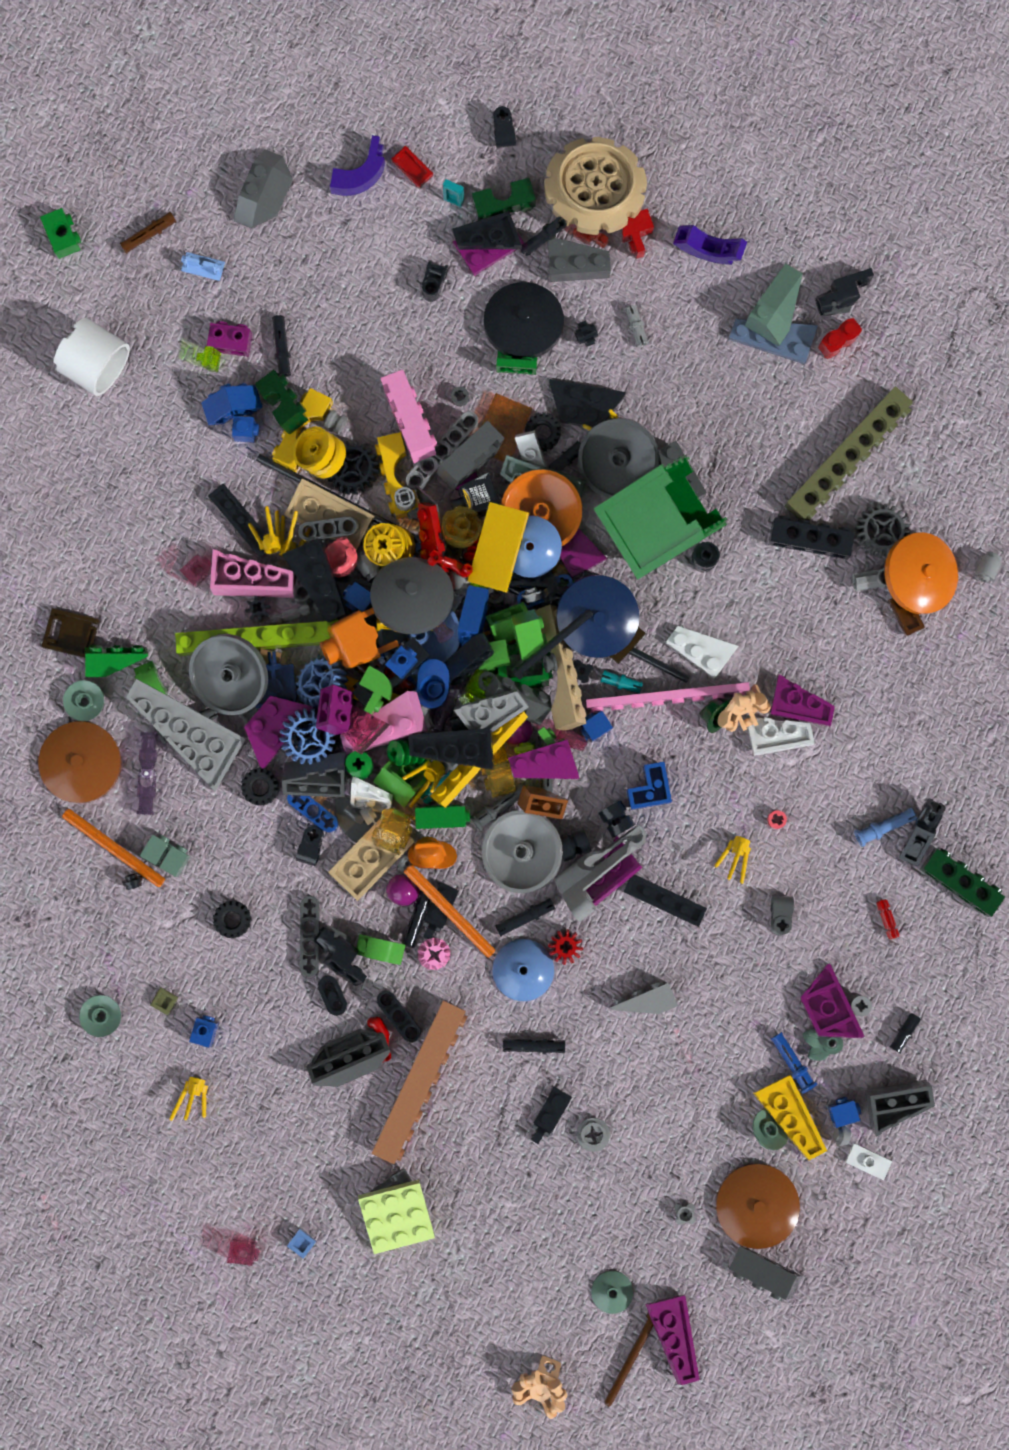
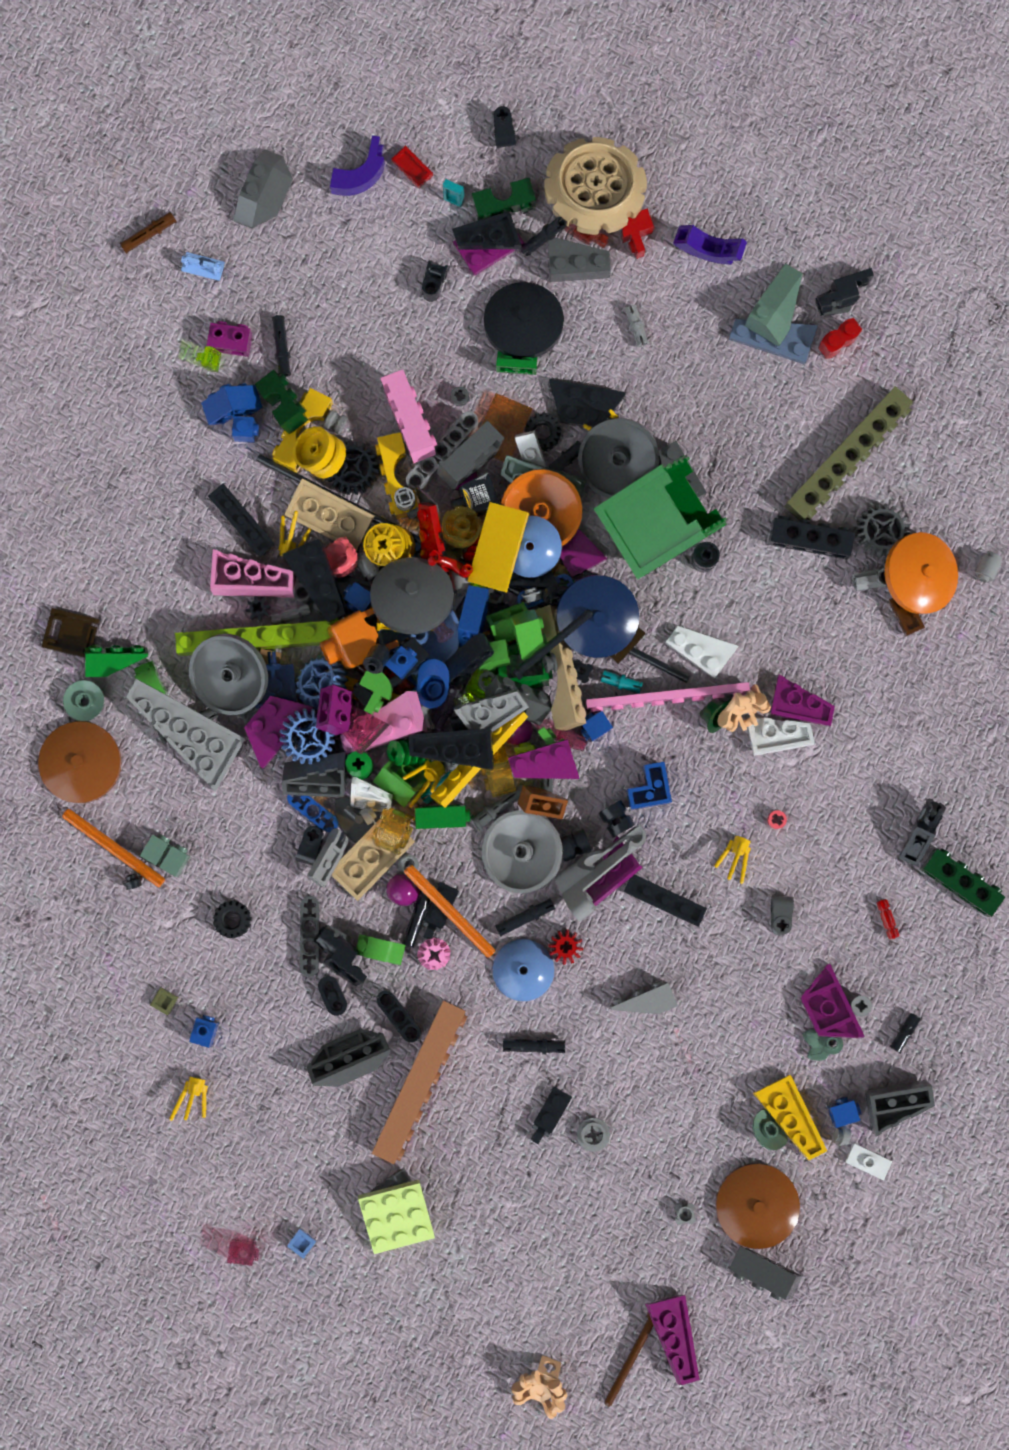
(53, 224): green brick -> none
(90, 1020): sand green dish -> none
(91, 357): white brick -> none
(147, 760): clear purple piece -> none
(189, 570): clear pink brick -> none
(251, 777): black tyre -> none
(271, 541): yellow plant -> none
(319, 528): dark grey beam -> none
(328, 858): none -> light grey hinge
(376, 658): none -> black brick
(379, 1026): red arm -> none
(432, 853): orange piece -> none
(586, 333): black gear -> none
(612, 1281): sand green dish -> none
(802, 1070): blue pin -> none
(876, 830): medium blue pin -> none

